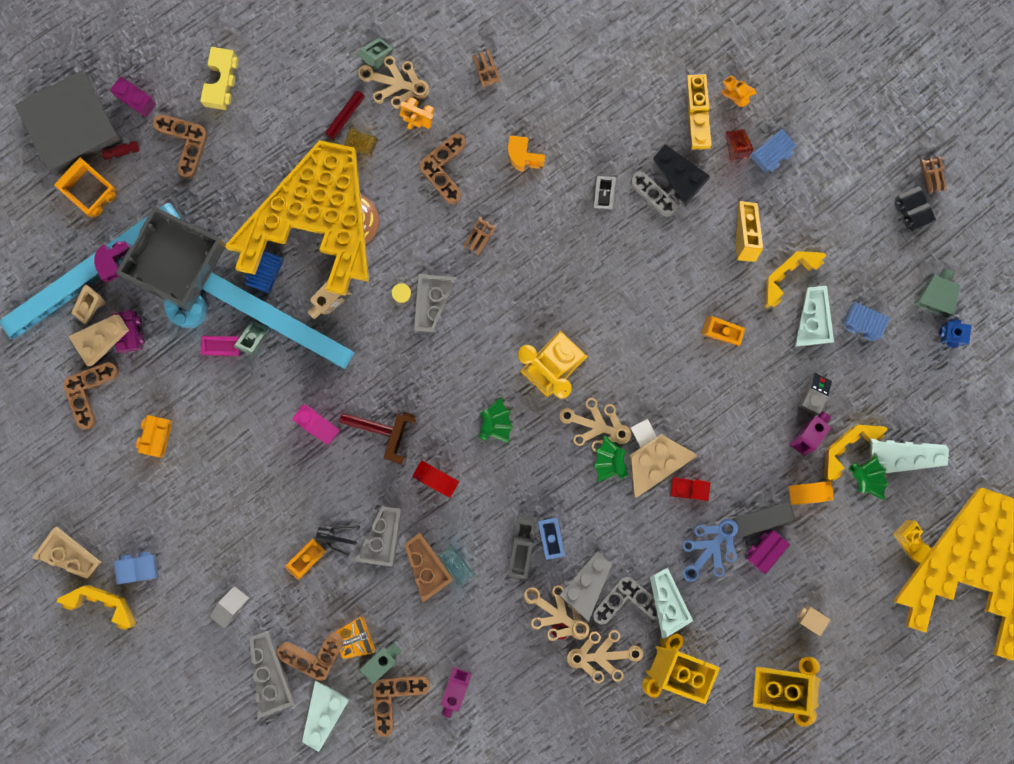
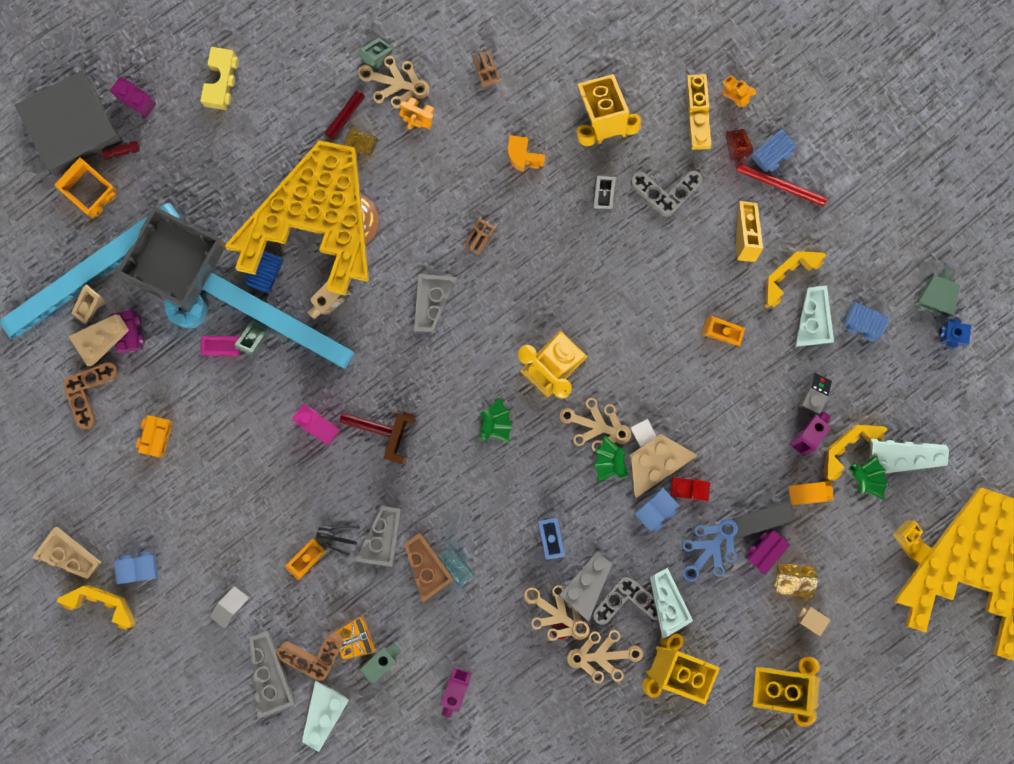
(106, 260): magenta brick -> none
(191, 141): medium nougat beam -> none
(387, 698): medium nougat beam -> none
(401, 293): light yellow tile -> none
(435, 479): red brick -> none
(438, 163): medium nougat beam -> none
(522, 546): dark grey slope -> none
(606, 111): none -> yellow piece
(657, 509): none -> medium blue brick
(681, 173): black wing -> none
(781, 184): none -> red piece
(796, 580): none -> clear yellow bracket
(915, 209): black brick -> none
(934, 177): medium nougat arm -> none

